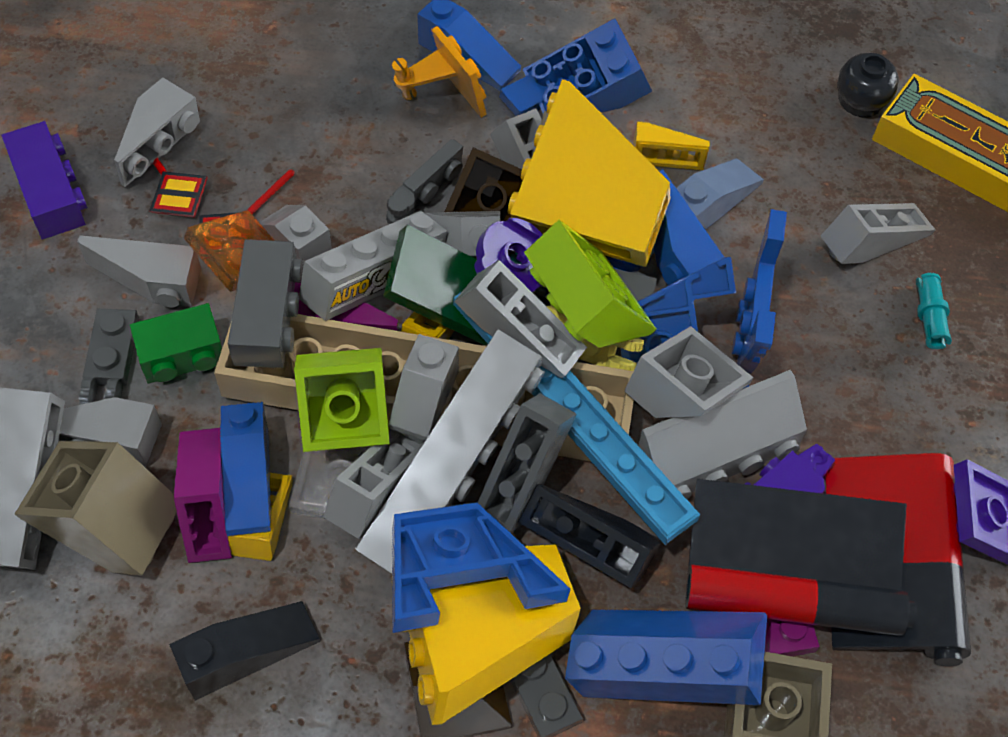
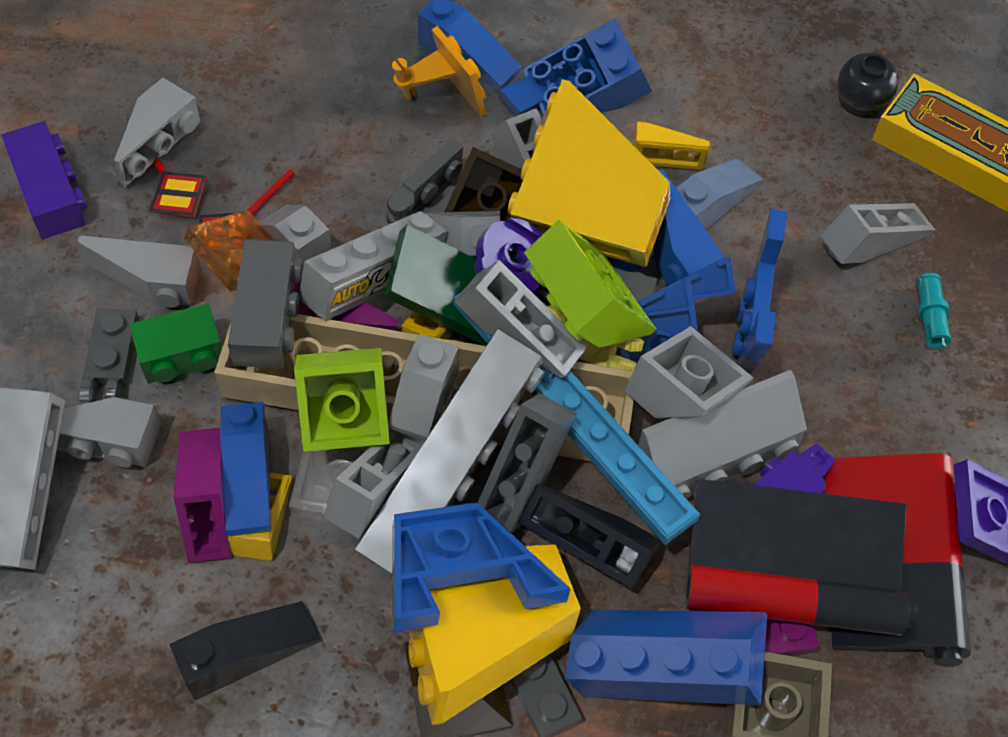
(100, 505): dark tan slope -> none

